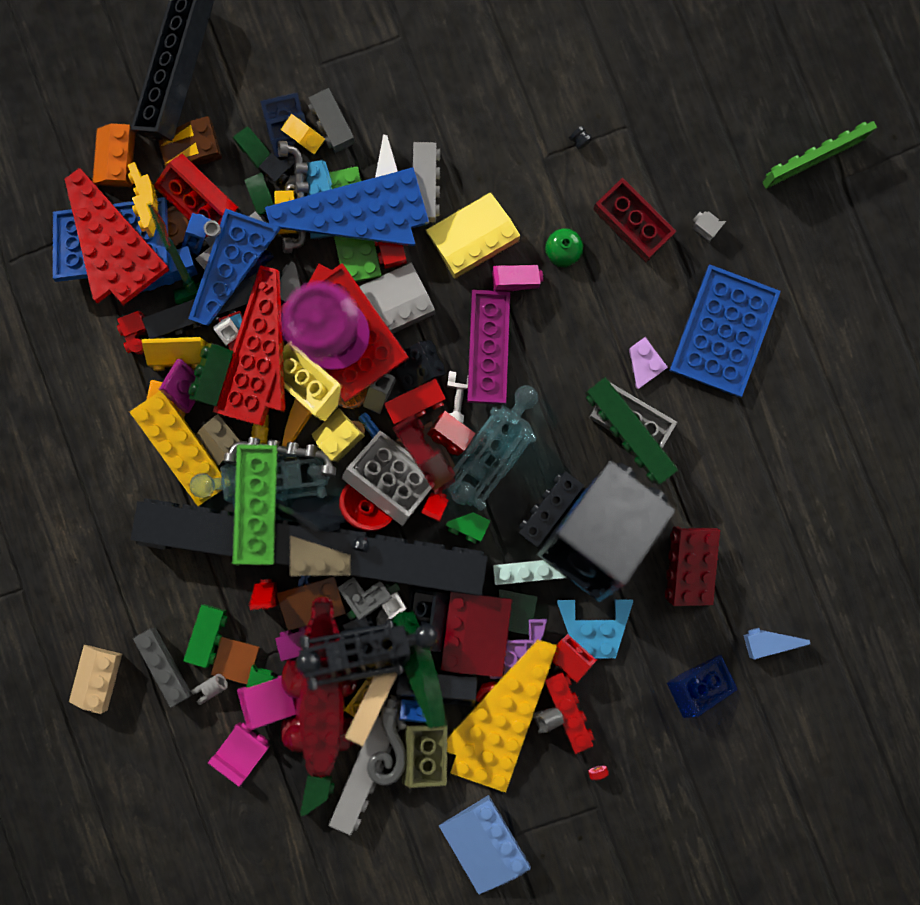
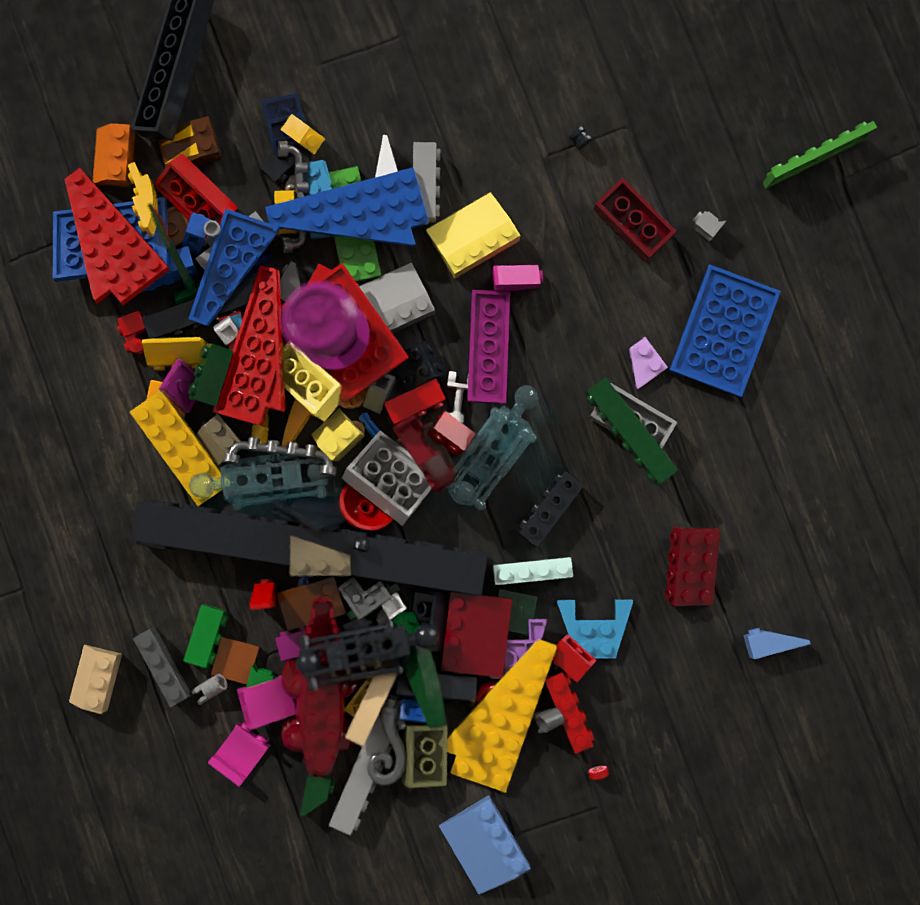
(252, 146): dark green slope -> none
(255, 504): bright green plate -> none
(259, 193): dark green slope -> none
(331, 120): dark grey brick -> none
(391, 254): red brick -> none
(435, 506): red slope -> none
(471, 525): green slope -> none
(567, 253): green cylinder -> none
(607, 531): brick -> none
(702, 687): clear blue slope -> none

